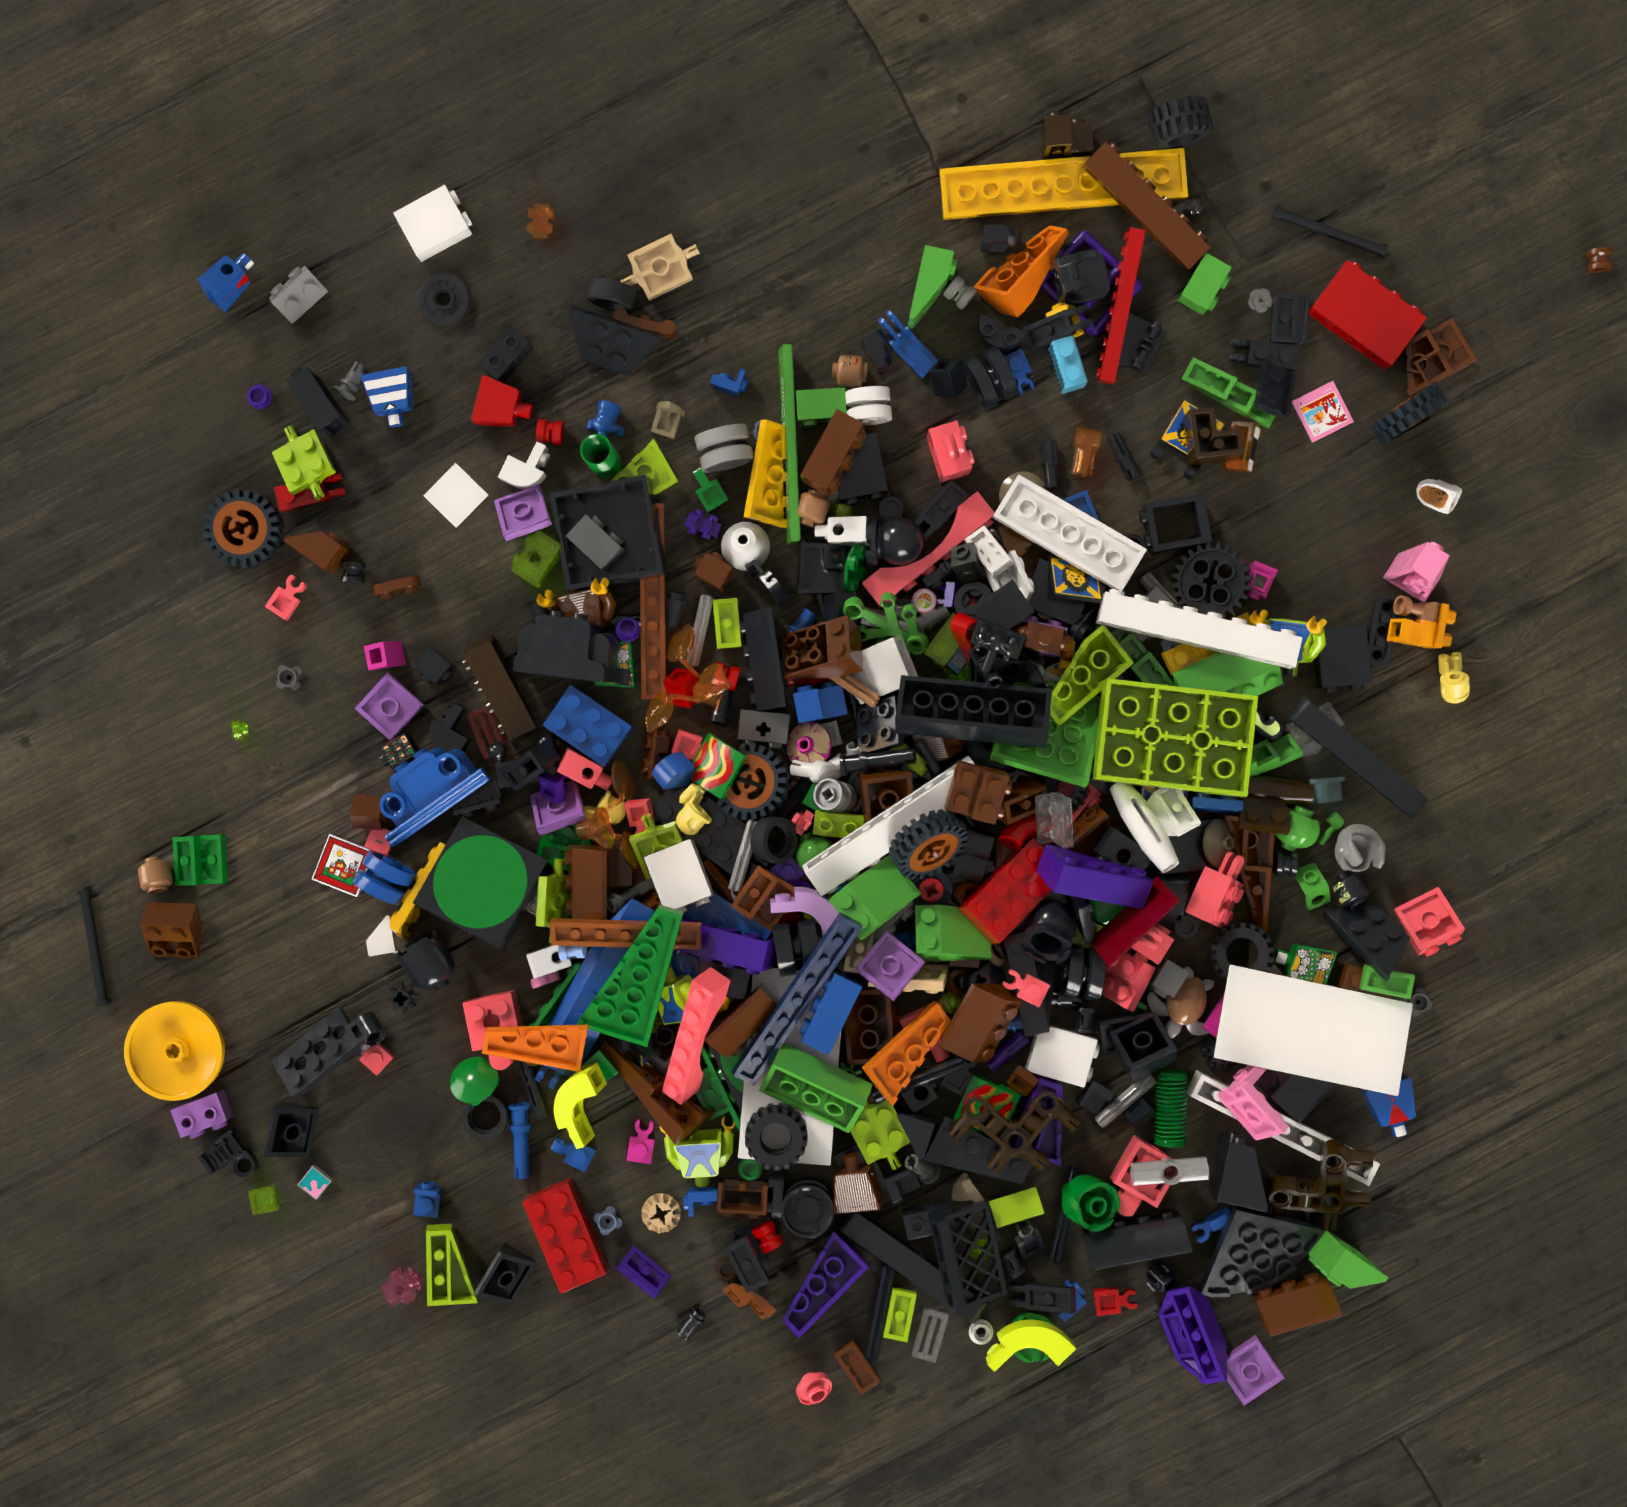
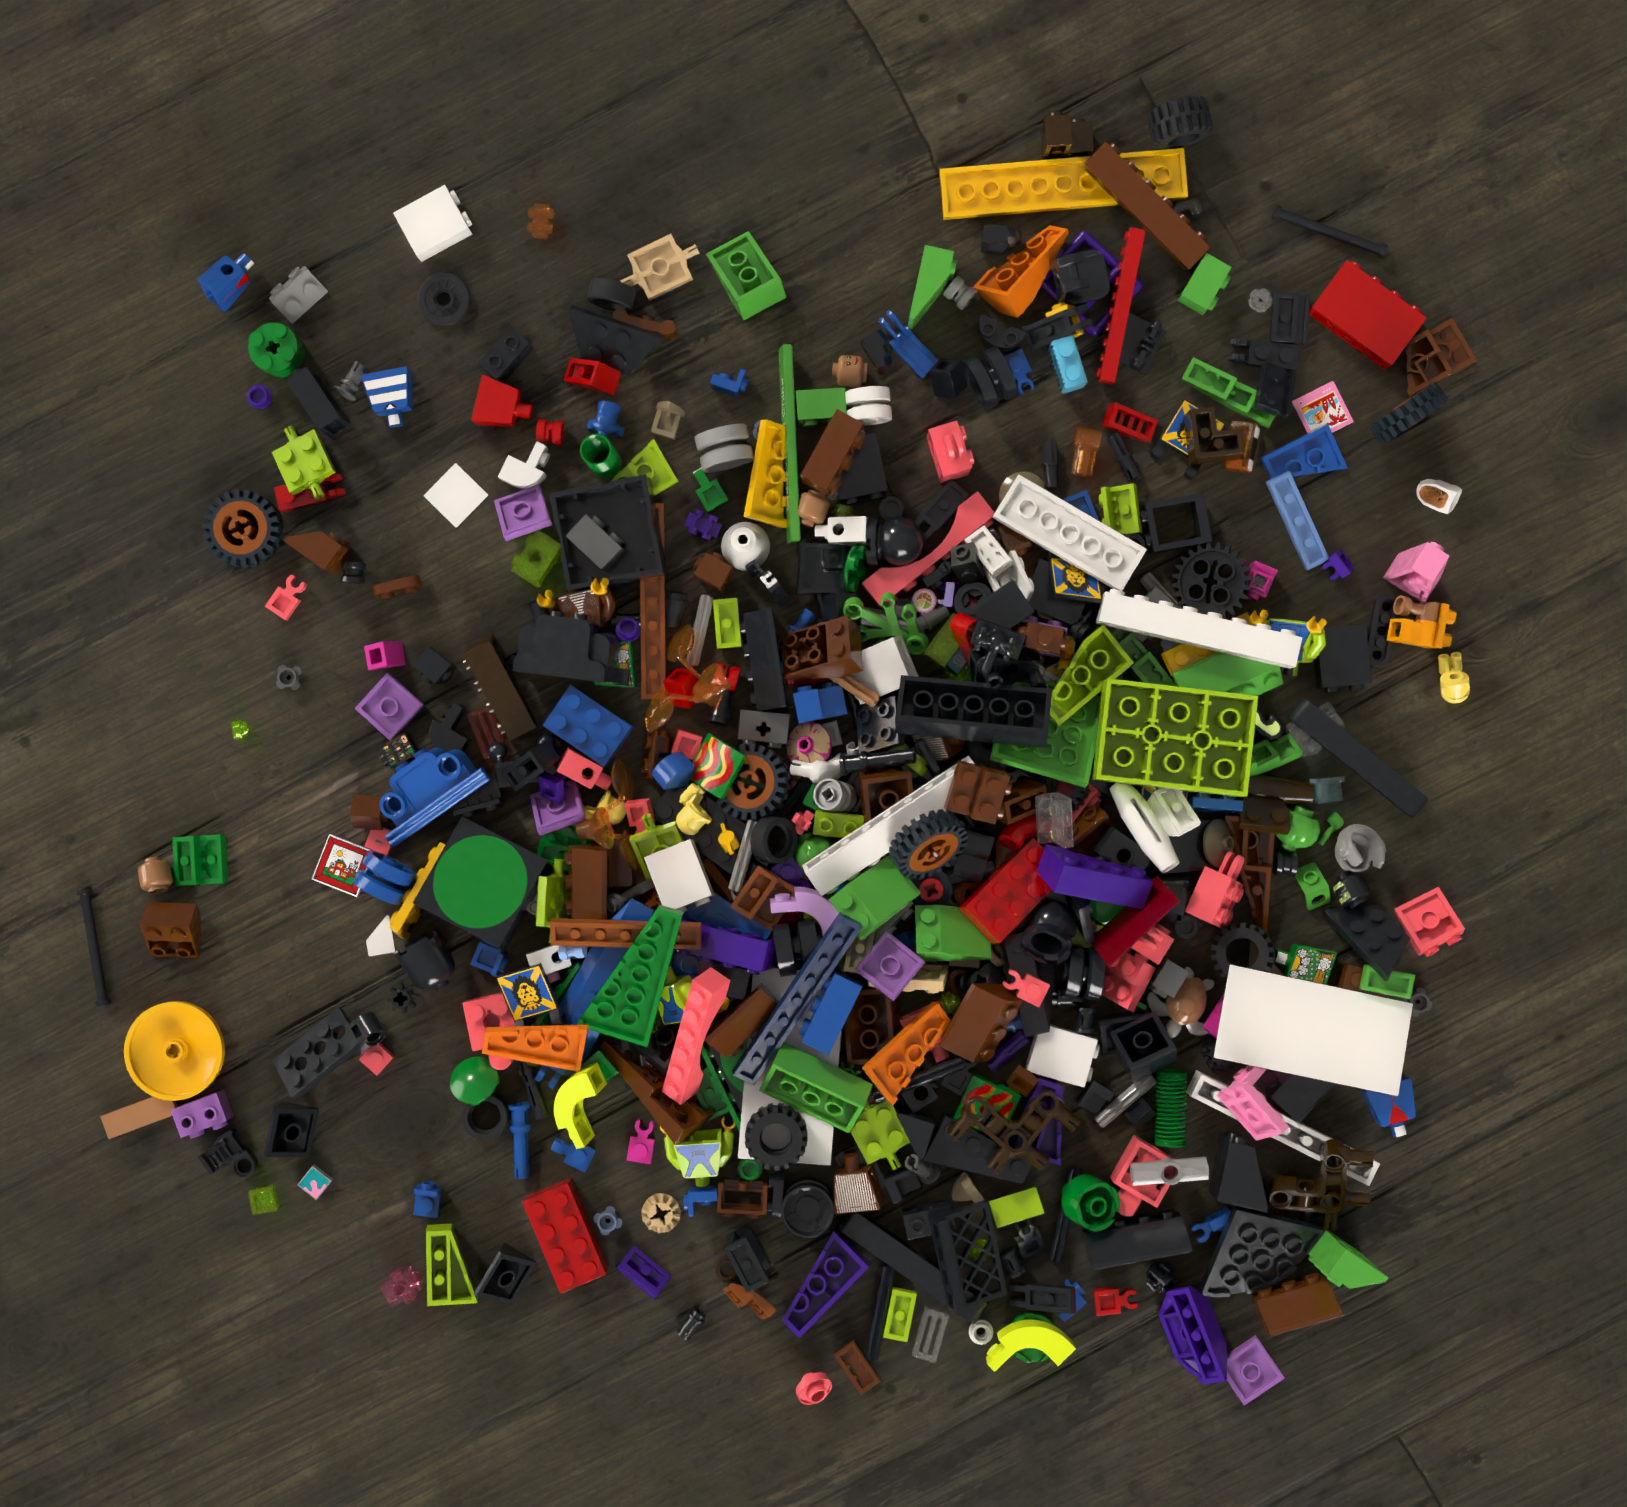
(136, 1116): none -> medium nougat tile
(264, 344): none -> green brick
(490, 959): none -> blue bracket
(530, 994): none -> flag
(592, 376): none -> red slope
(728, 840): none -> yellow piece
(746, 275): none -> bright green slope
(767, 1235): red wheel -> none
(1111, 413): none -> red slope
(1121, 508): none -> lime bracket
(1297, 520): none -> medium blue tile
(1306, 455): none -> blue wing
(1341, 564): none -> dark purple tile
(1599, 259): reddish brown wheel -> none

